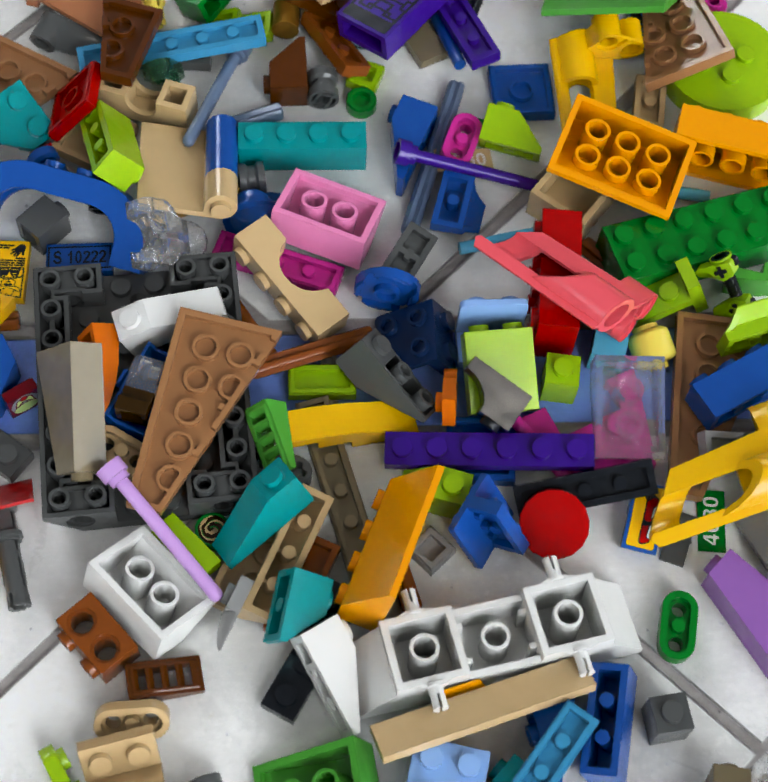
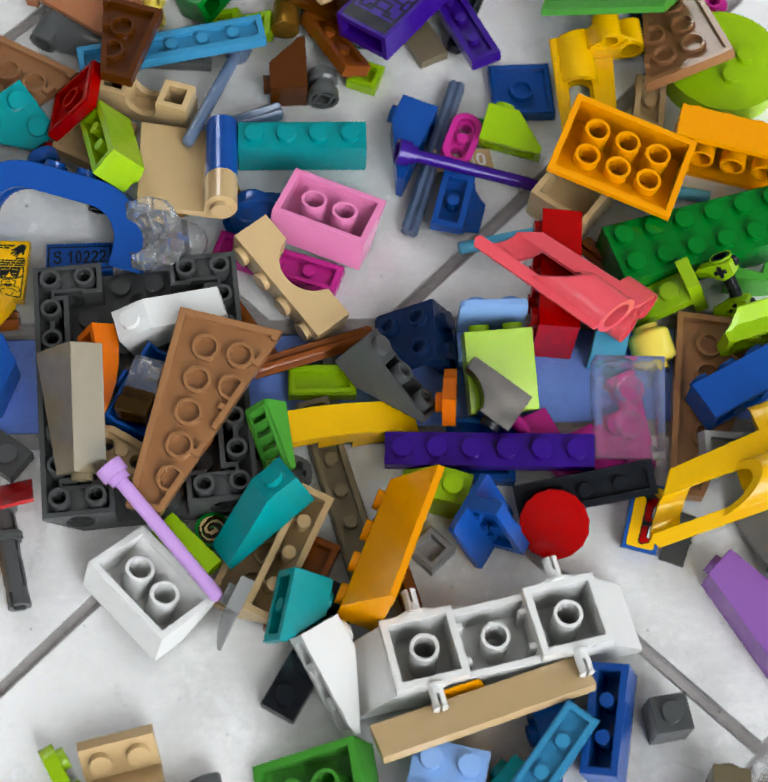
(21, 398): dark red tile -> none
(44, 223): dark grey brick -> none
(103, 634): dark orange brick -> none
(132, 715): tan plate -> none
(161, 69): clear green plate -> none
(162, 666): reddish brown slope -> none
(252, 176): dark grey wheel -> none
(361, 102): green tile -> none
(387, 288): blue tile -> none
(411, 249): dark grey hinge -> none
(448, 43): blue bar -> none
(560, 378): lime brick -> none
(677, 629): green plate -> none
(713, 539): green sticker -> none

